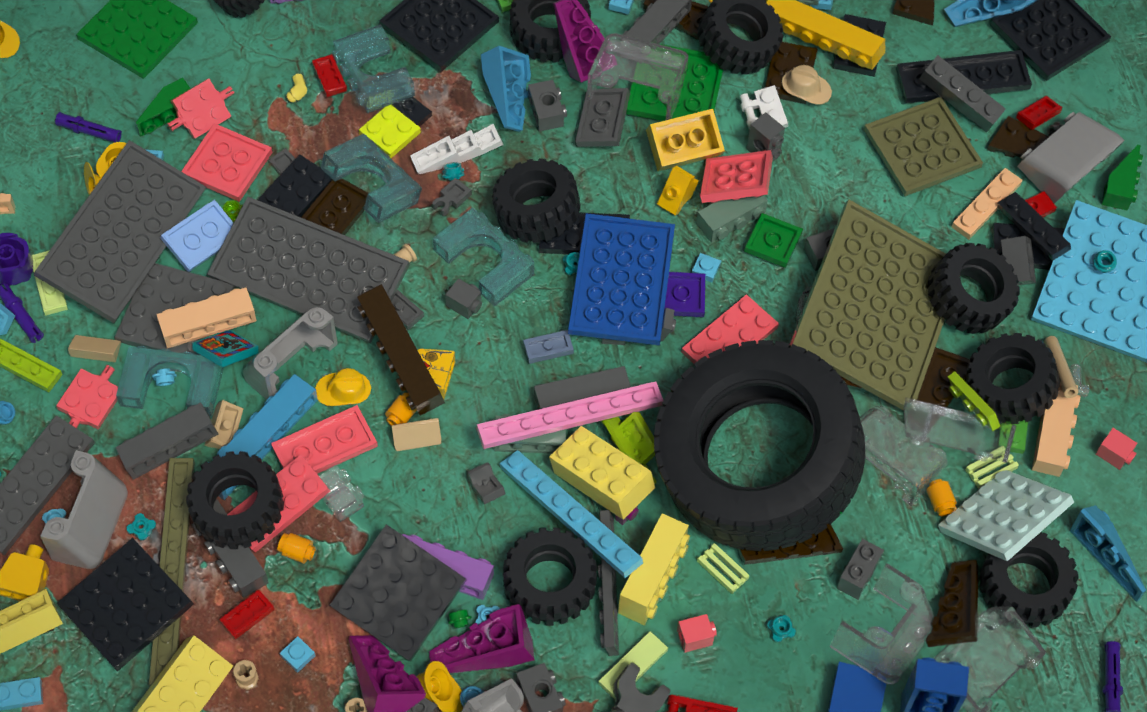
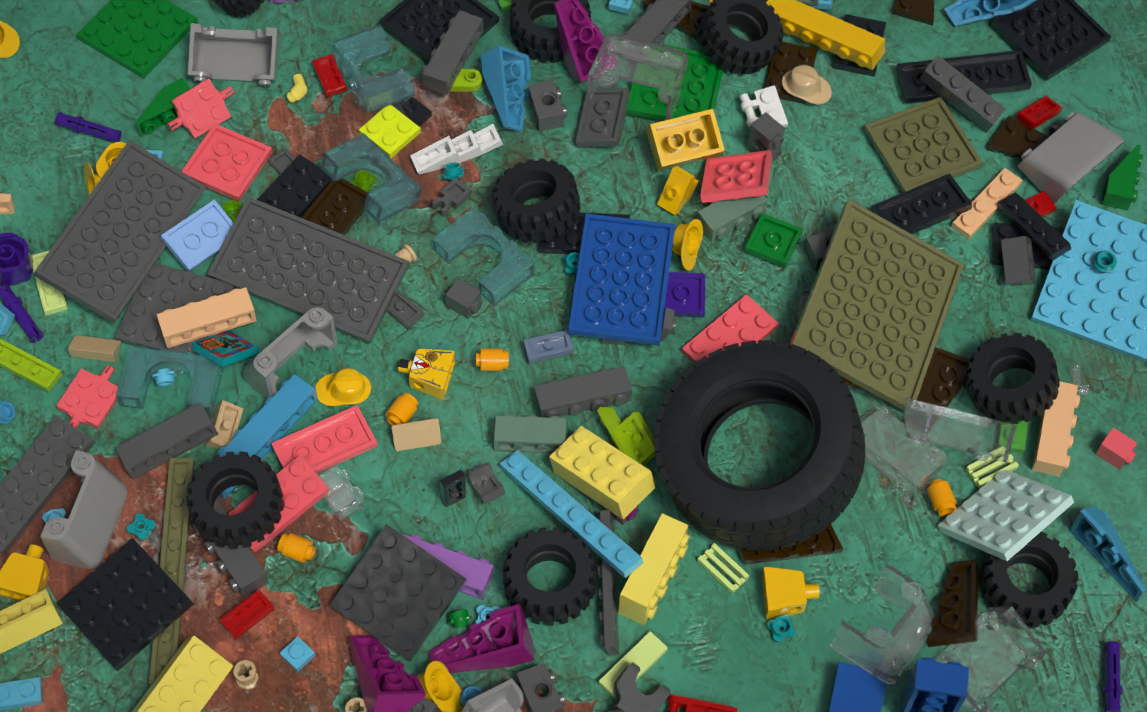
(234, 54): none -> light grey windscreen
(364, 180): none -> clear neon green plate
(402, 352): dark brown brick -> none
(452, 52): none -> dark grey brick
(453, 488): none -> black plate
(465, 84): none -> lime plate
(492, 359): none -> light orange brick
(569, 415): bright pink plate -> none
(687, 242): none -> yellow piece
(696, 633): coral brick -> none
(708, 266): medium azure plate -> none
(786, 592): none -> yellow torso
(860, 569): dark grey brick -> none
(924, 205): none -> black plate
(973, 402): lime plate -> none
(990, 272): black tyre -> none
(1066, 379): tan piece -> none

